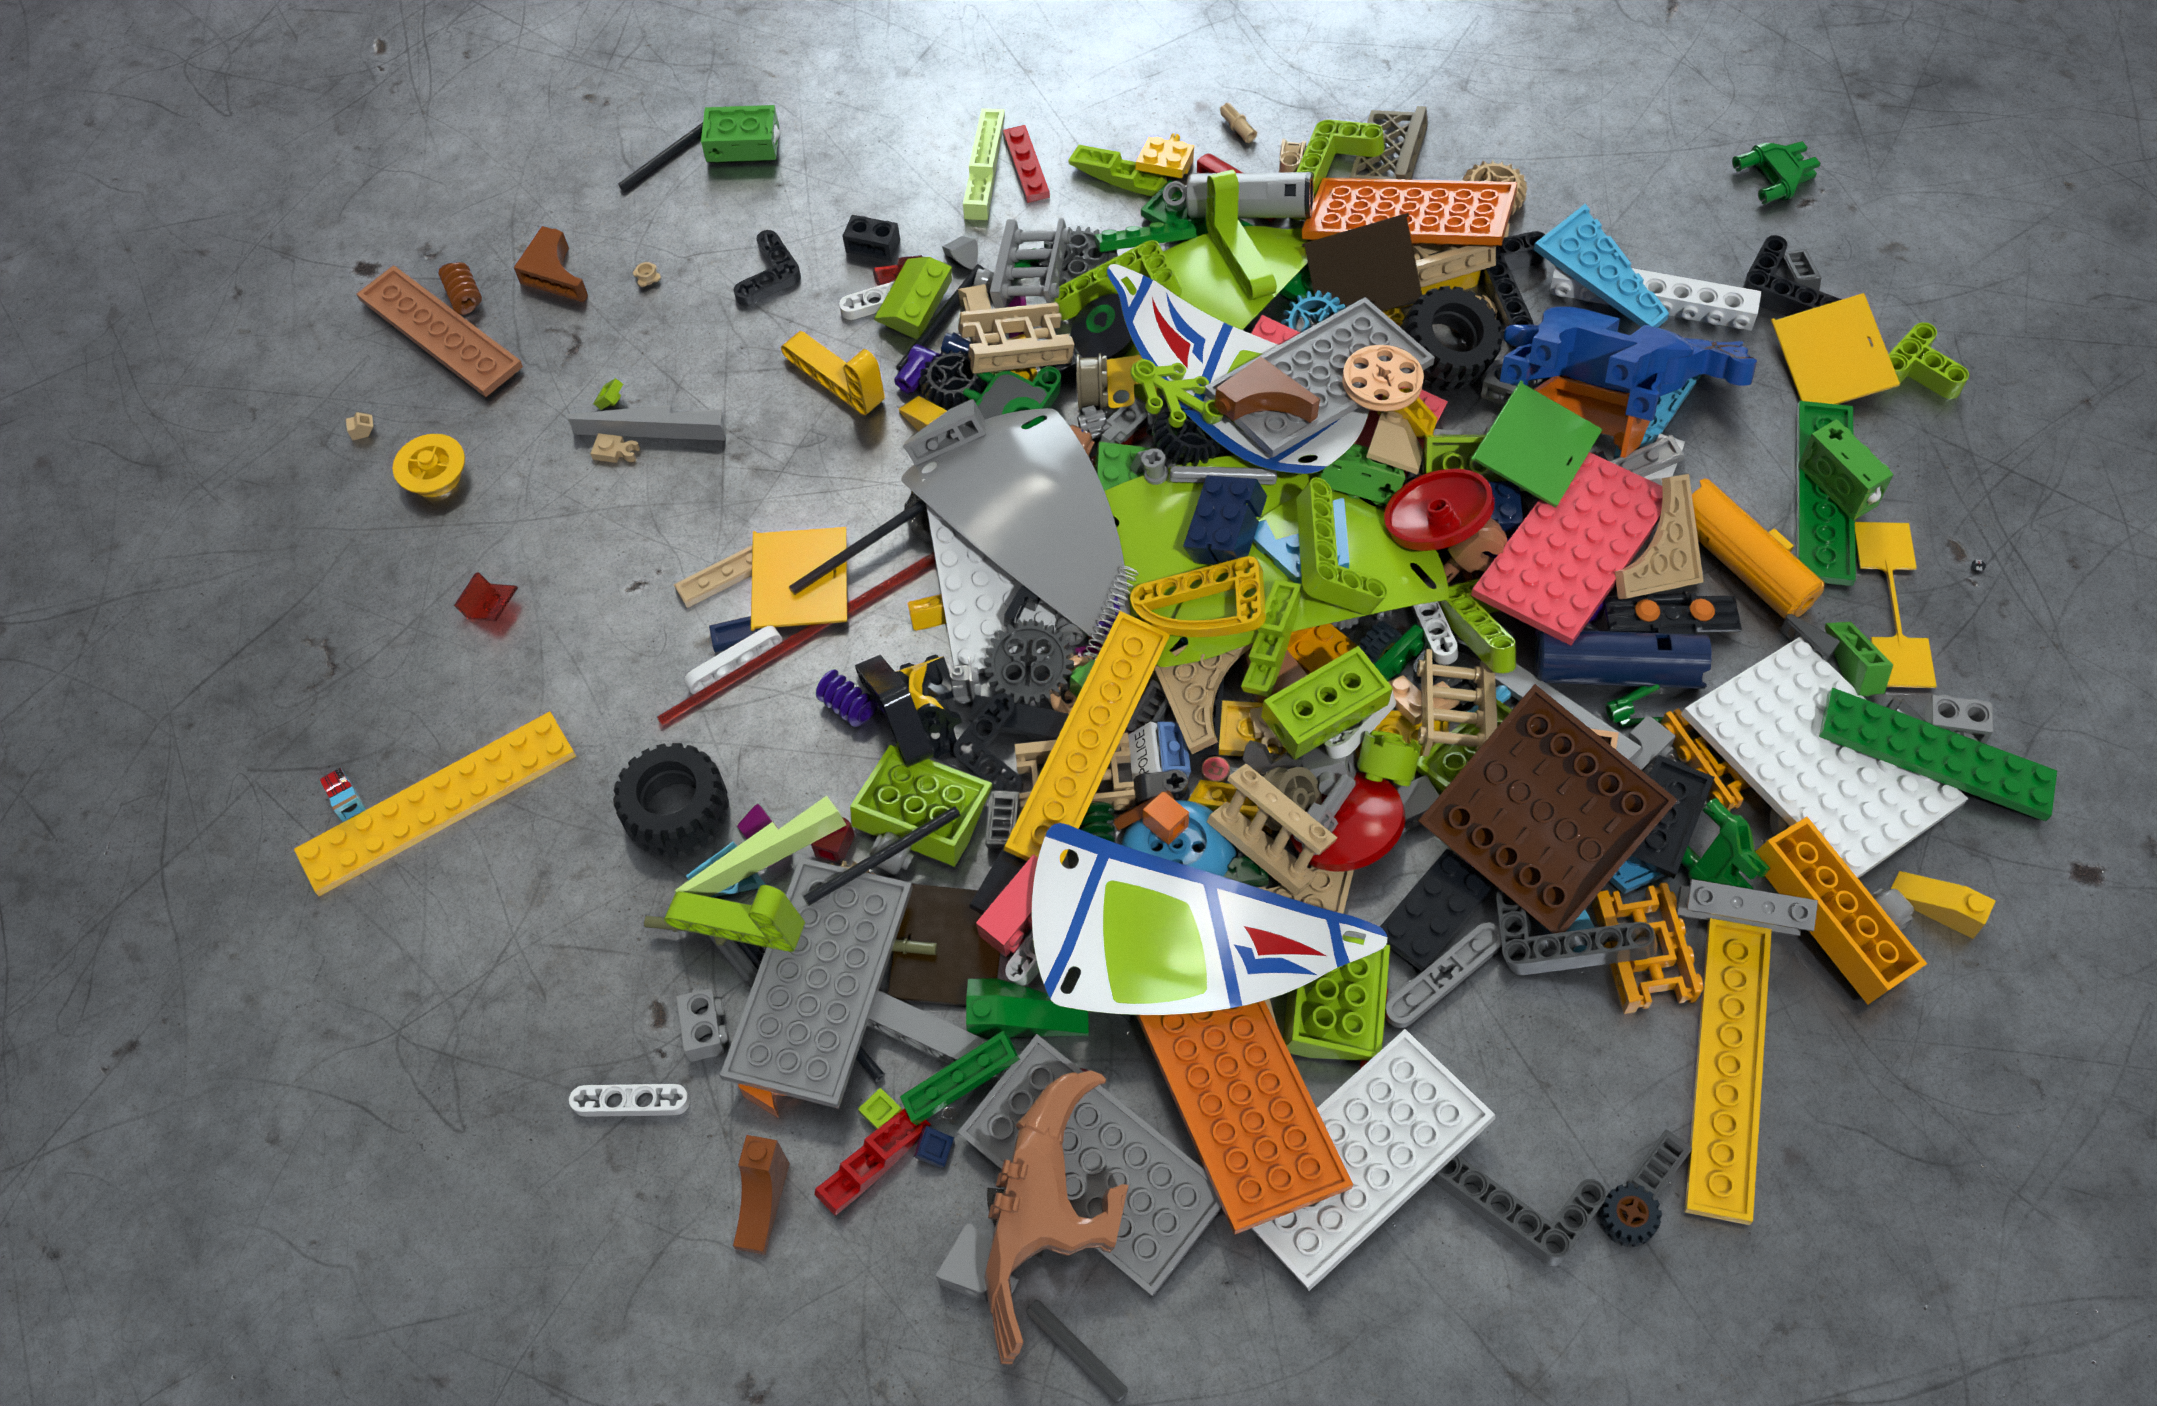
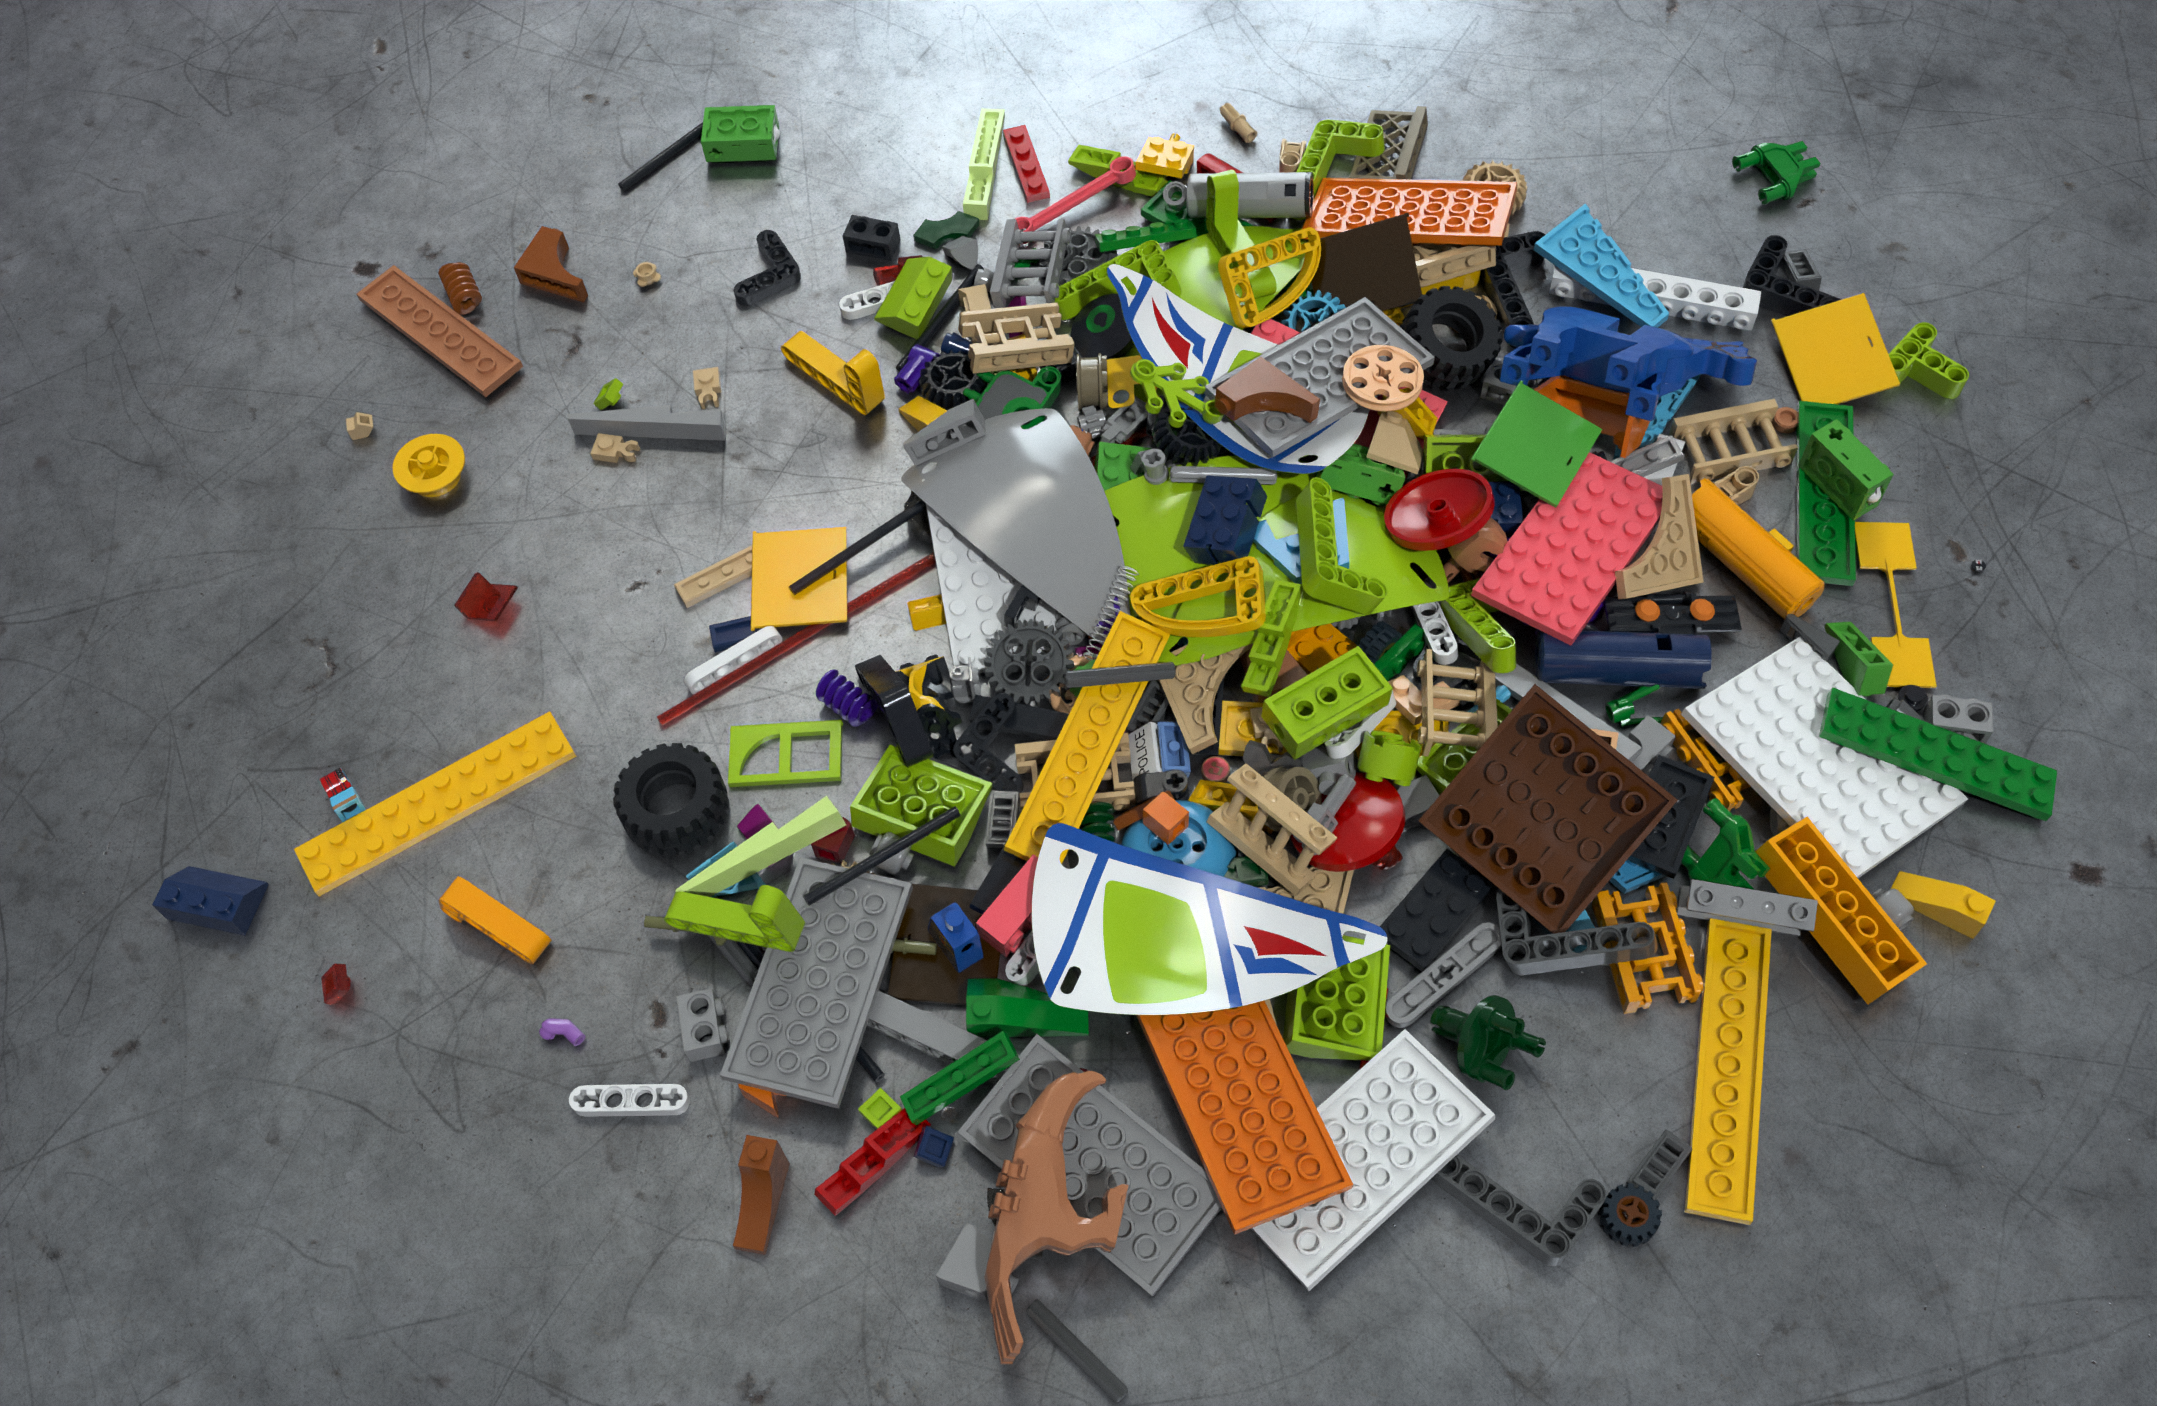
(210, 899): none -> dark blue slope
(335, 983): none -> clear red plate
(495, 920): none -> light orange beam
(561, 1027): none -> medium lavender arm
(706, 385): none -> tan plate
(747, 738): none -> lime window
(938, 232): none -> dark green tile
(952, 933): none -> blue torso
(1082, 194): none -> coral piece
(1119, 674): none -> dark grey axle
(1239, 275): none -> yellow beam
(1389, 860): none -> clear red plate
(1486, 1038): none -> dark green piece
(1732, 419): none -> tan fence
(1734, 485): none -> tan piece
(1785, 420): none -> nougat tile
(1914, 696): none -> black plate

